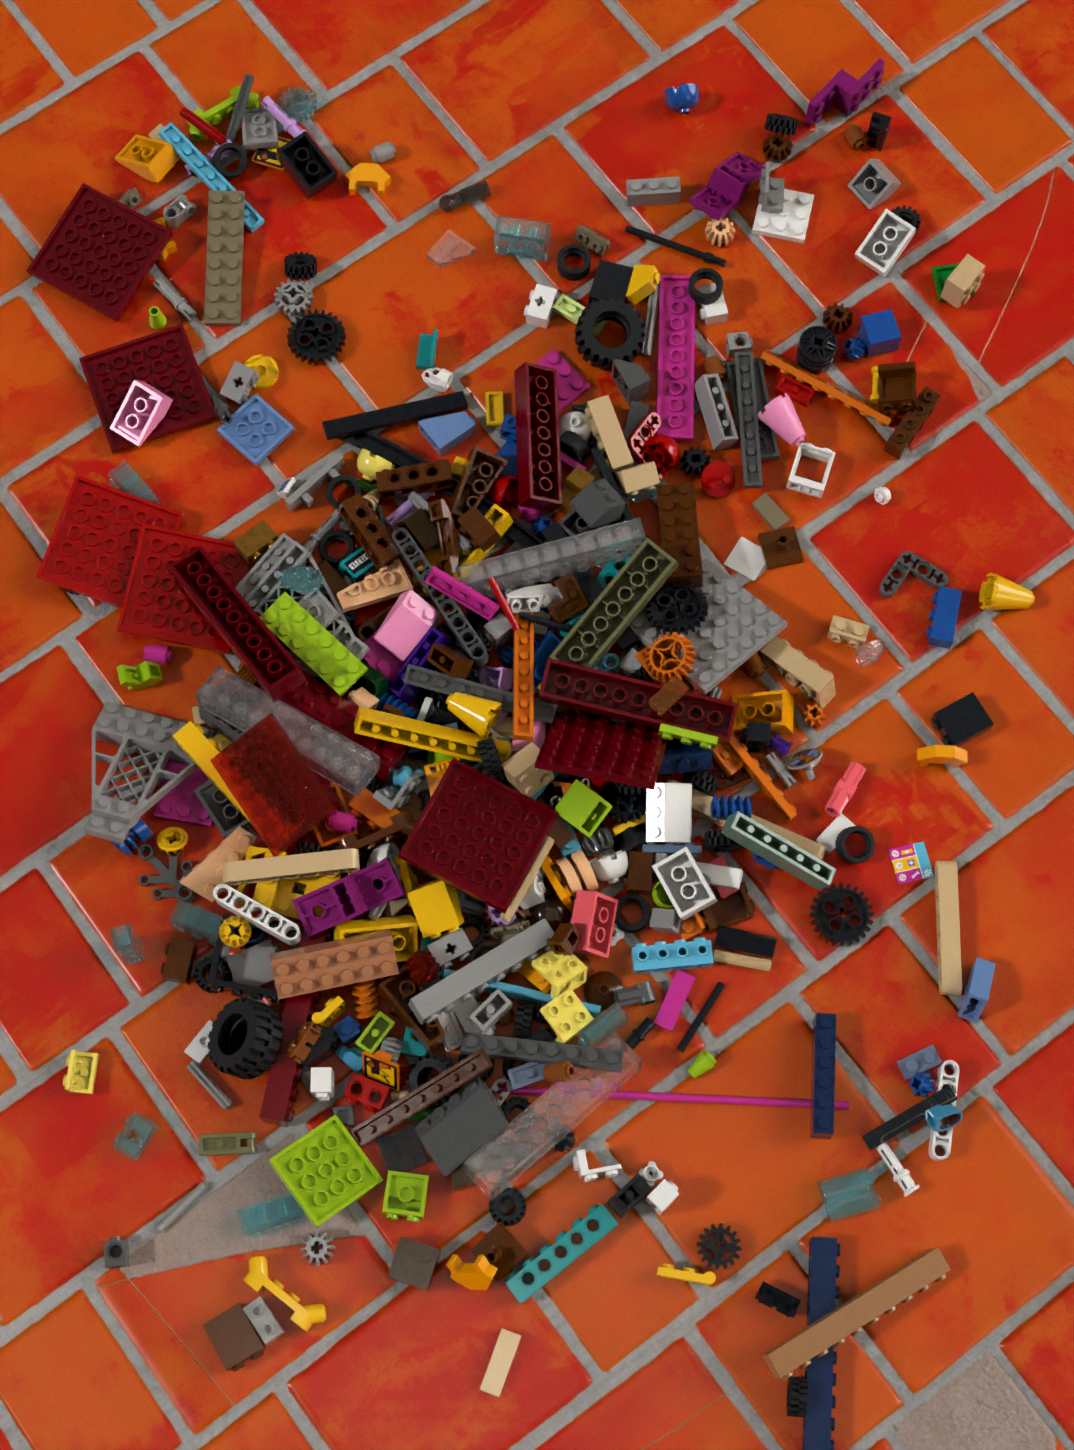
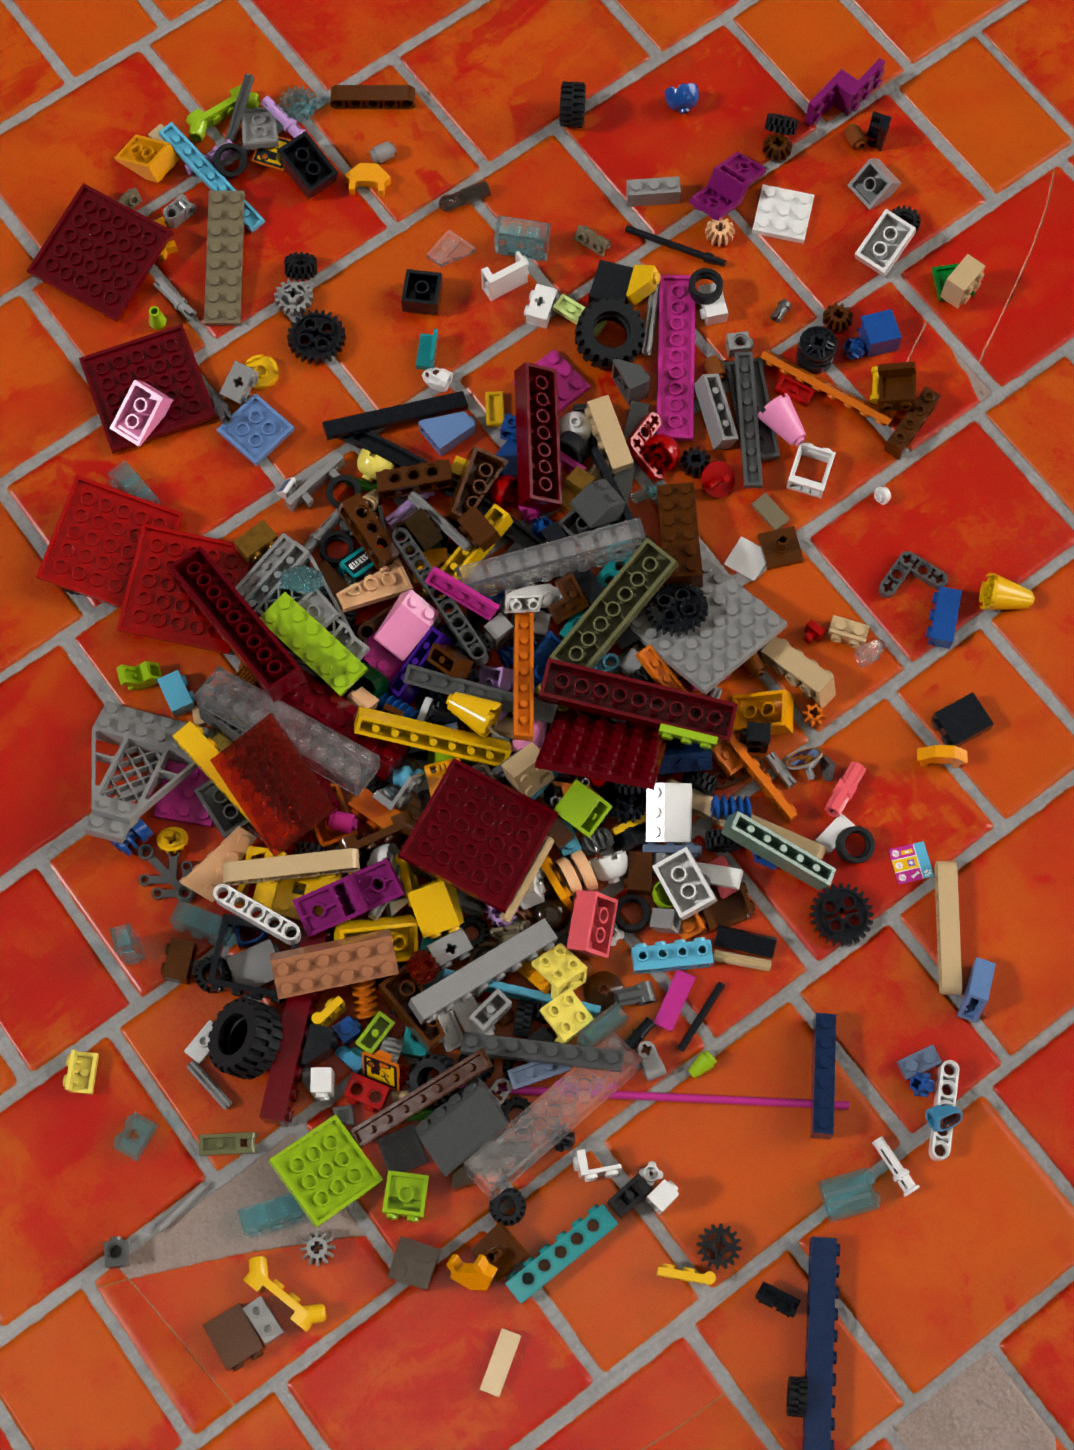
(158, 654): dark pink brick -> none
(175, 691): none -> medium azure brick
(202, 125): red axle -> none
(234, 940): yellow gear -> none
(306, 1034): dark orange hinge -> none
(372, 97): none -> reddish brown beam
(422, 292): none -> black brick
(447, 534): reddish brown slope -> none
(489, 756): black tyre -> none
(503, 603): red bar -> none
(506, 279): none -> white panel
(545, 622): black bar -> none
(559, 1071): dark orange brick -> none
(564, 939): reddish brown brick -> none
(572, 104): none -> black tyre
(576, 250): black tyre -> none
(637, 477): tan brick -> none
(652, 1064): none -> light grey piece
(668, 695): clear orange tile -> none
(675, 644): orange gear -> none
(771, 192): light grey bracket -> none
(780, 745): dark purple bush -> none
(782, 308): none -> flat silver pin
(813, 631): none -> red tile
(827, 768): none -> dark grey tile
(855, 1313): medium nougat brick -> none
(907, 1118): black sticker -> none

